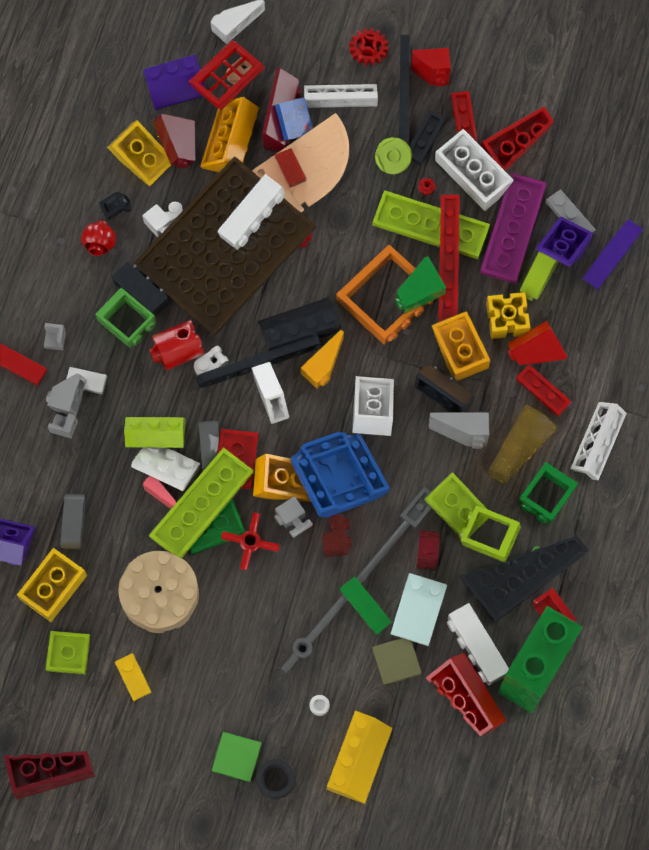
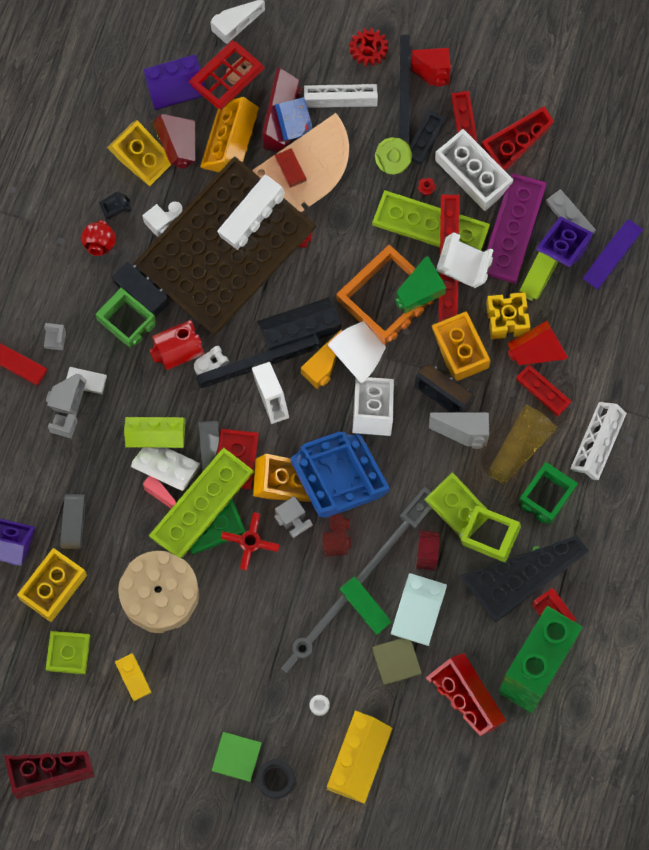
(358, 350): none -> white sticker
(464, 262): none -> white panel
(478, 644): white brick -> none

